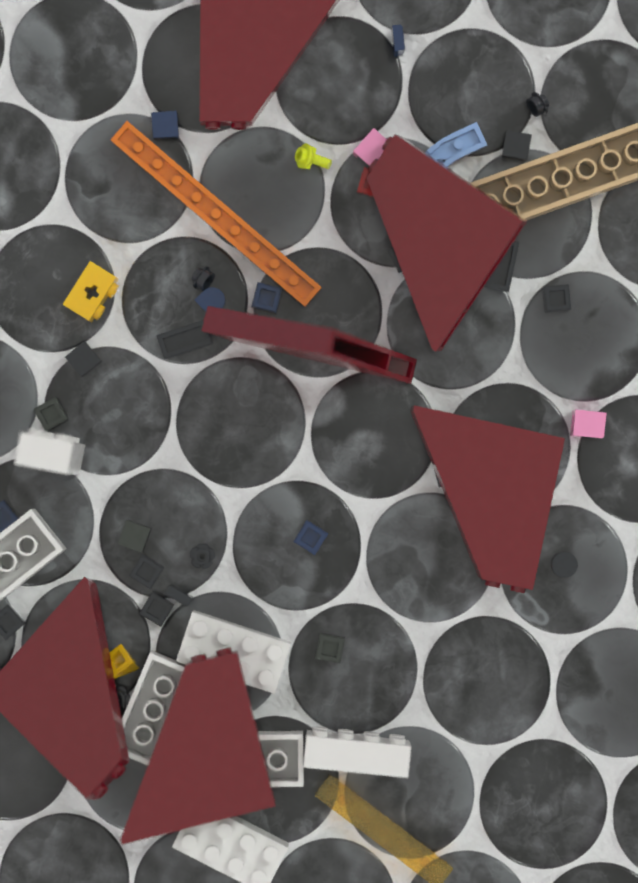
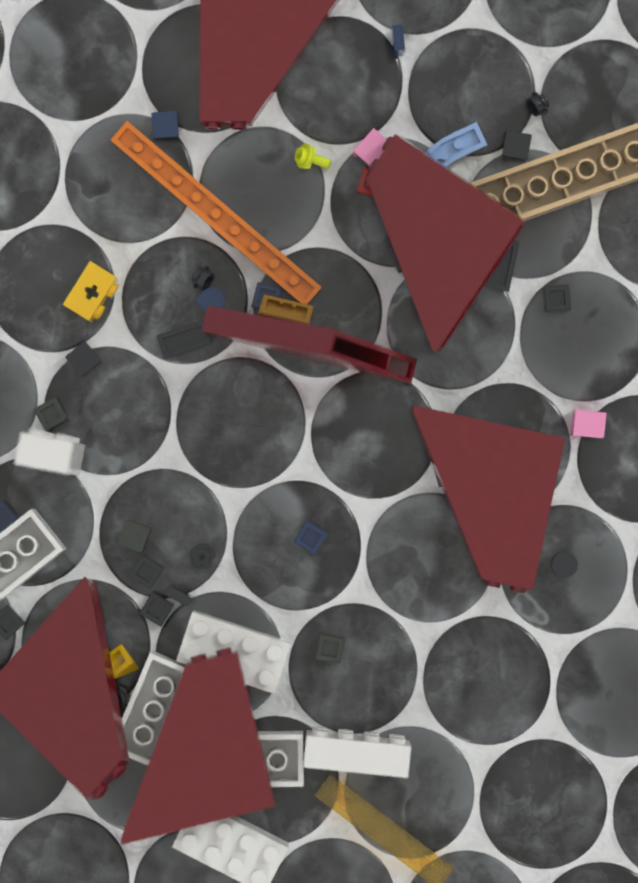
(285, 309): none -> pearl gold plate

